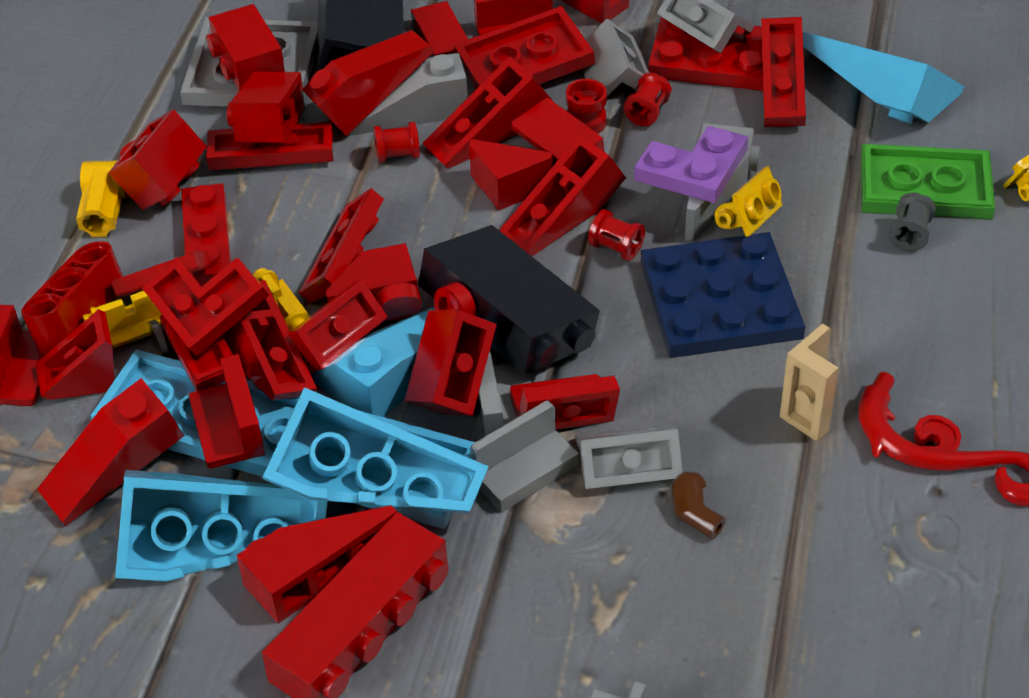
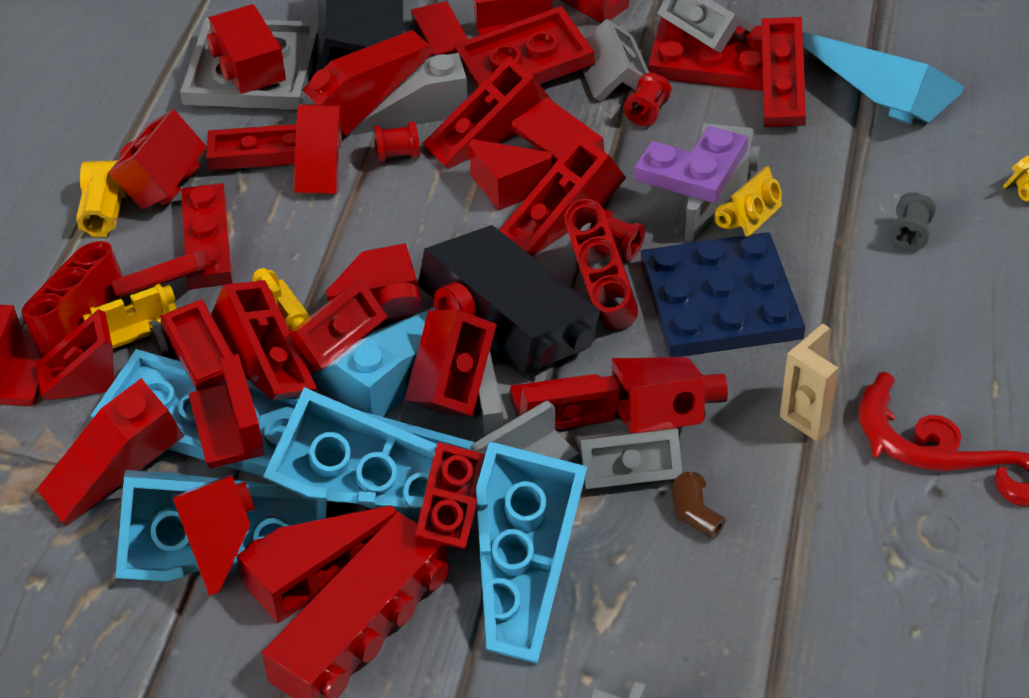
(205, 311): red plate -> none
(215, 526): none -> red slope
(267, 107): red brick -> none
(317, 149): none -> red slope
(342, 244): red plate -> none
(450, 496): none -> red slope
(523, 537): none -> medium azure wedge
(587, 102): red wheel -> none
(598, 245): none -> red beam
(664, 392): none -> red torso
(953, 178): bright green tile -> none

